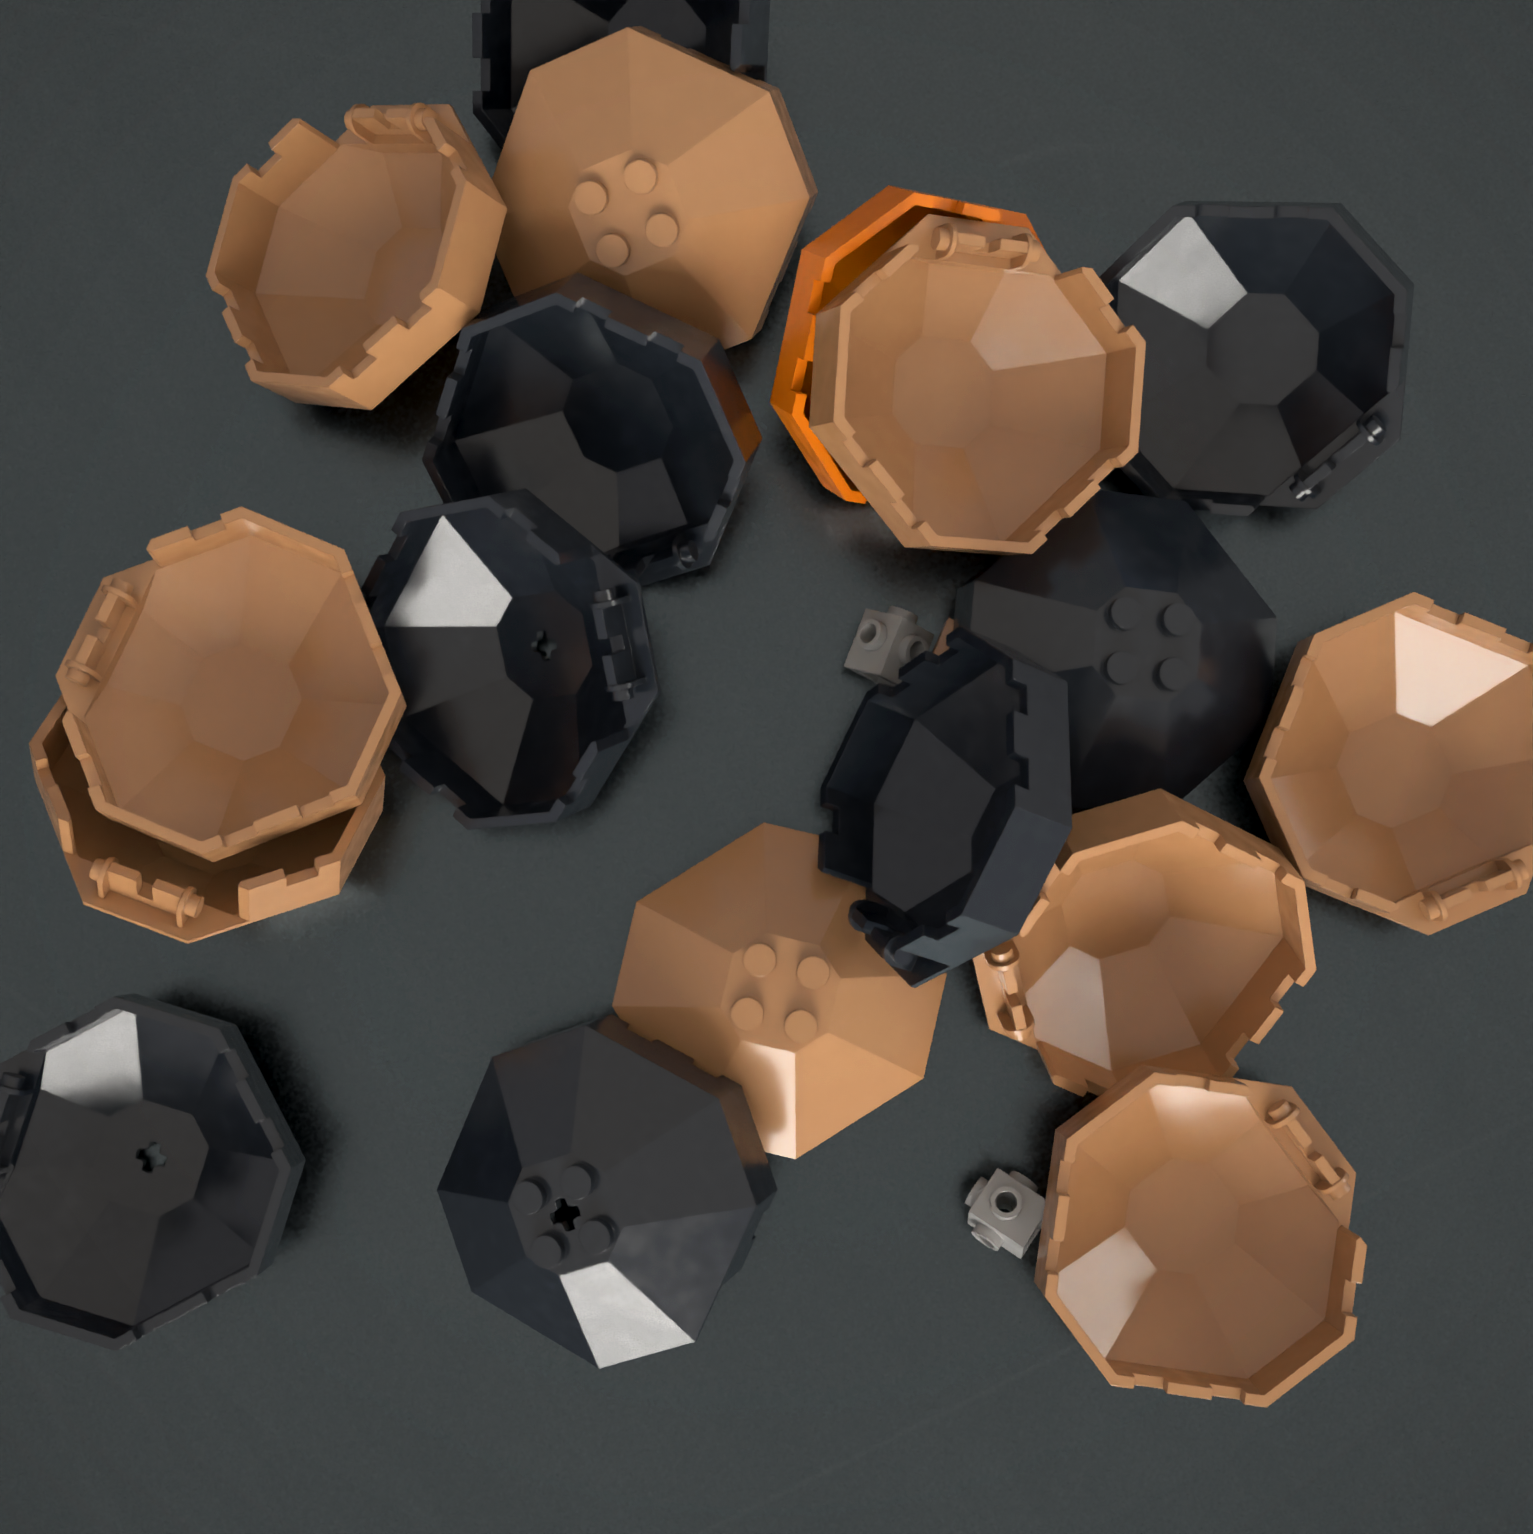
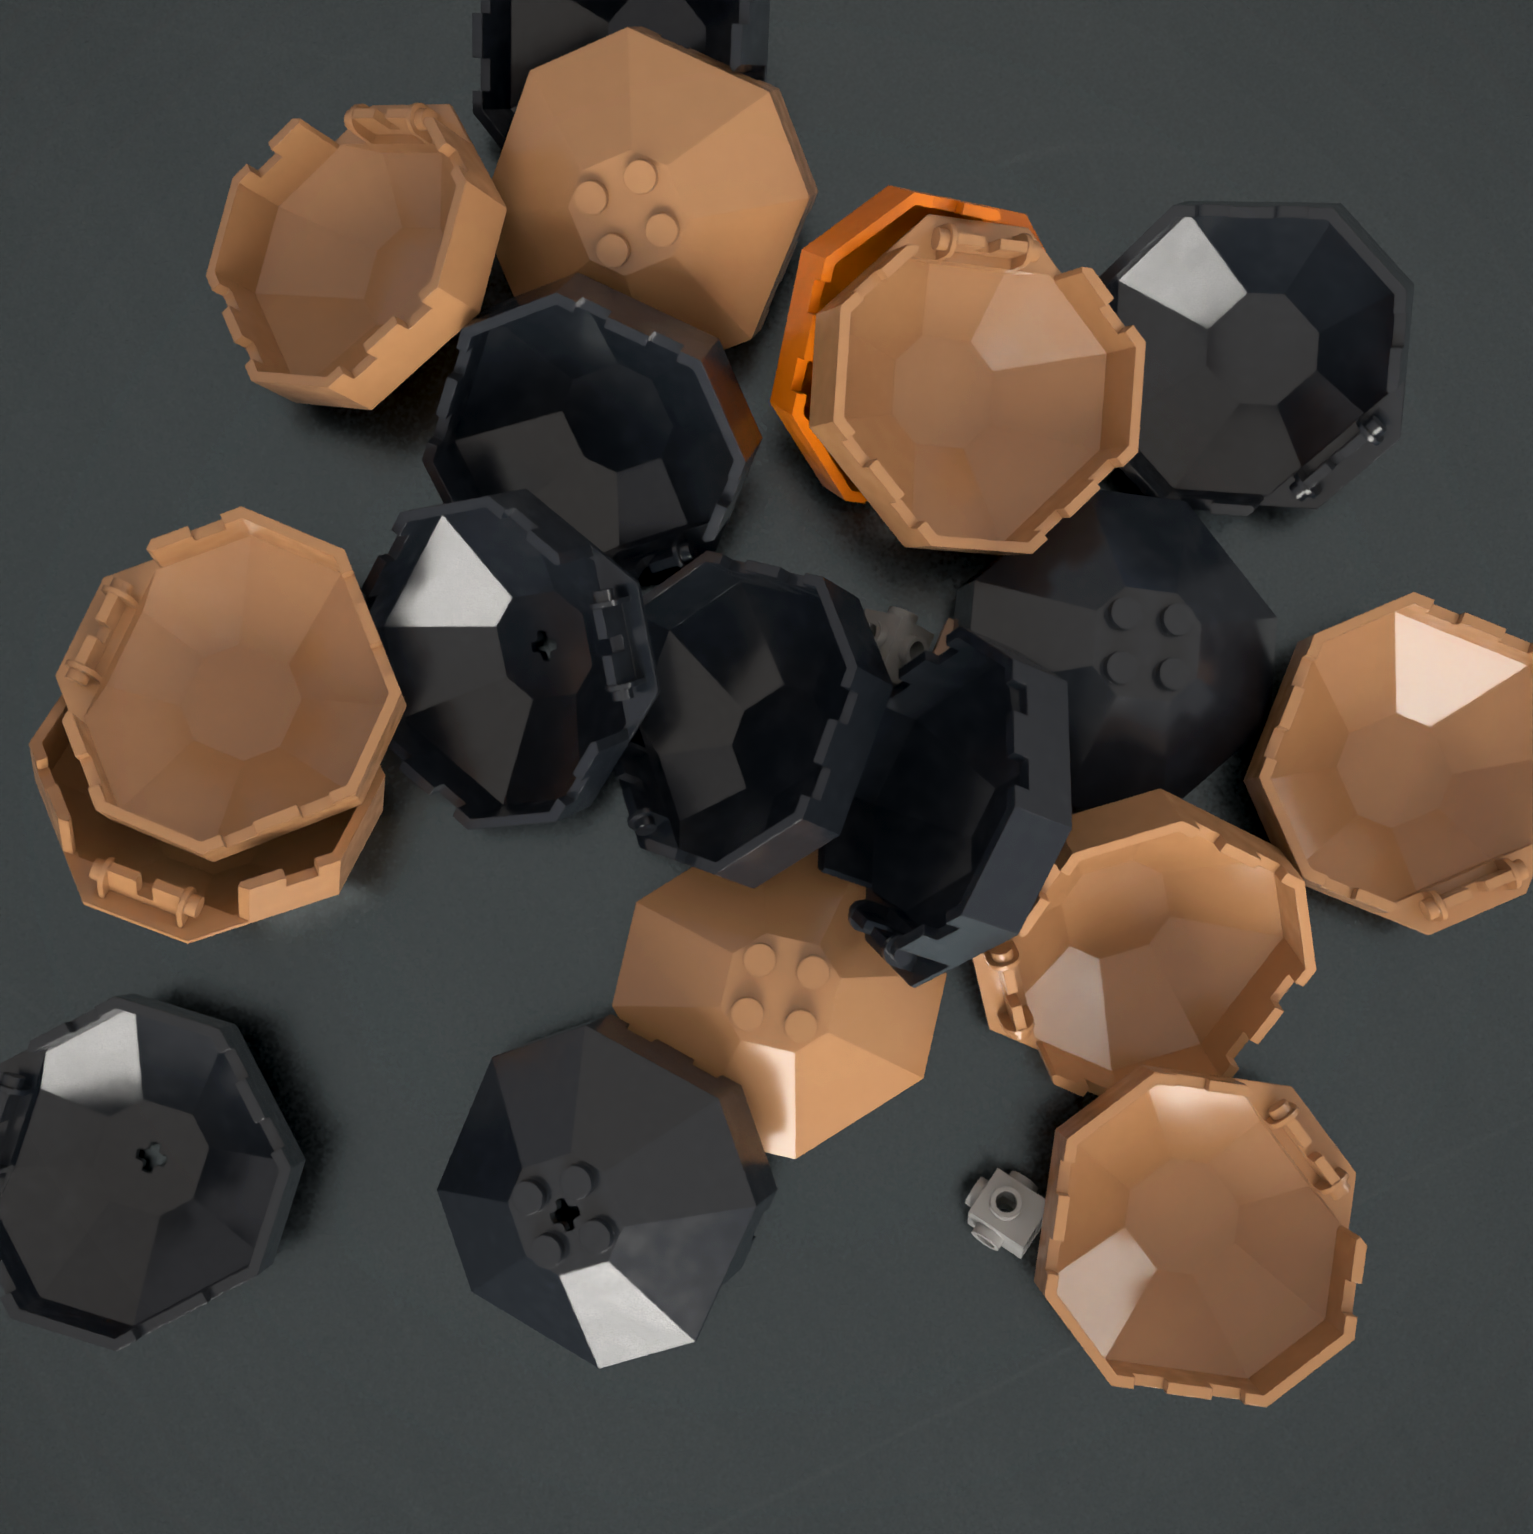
(755, 720): none -> black windscreen

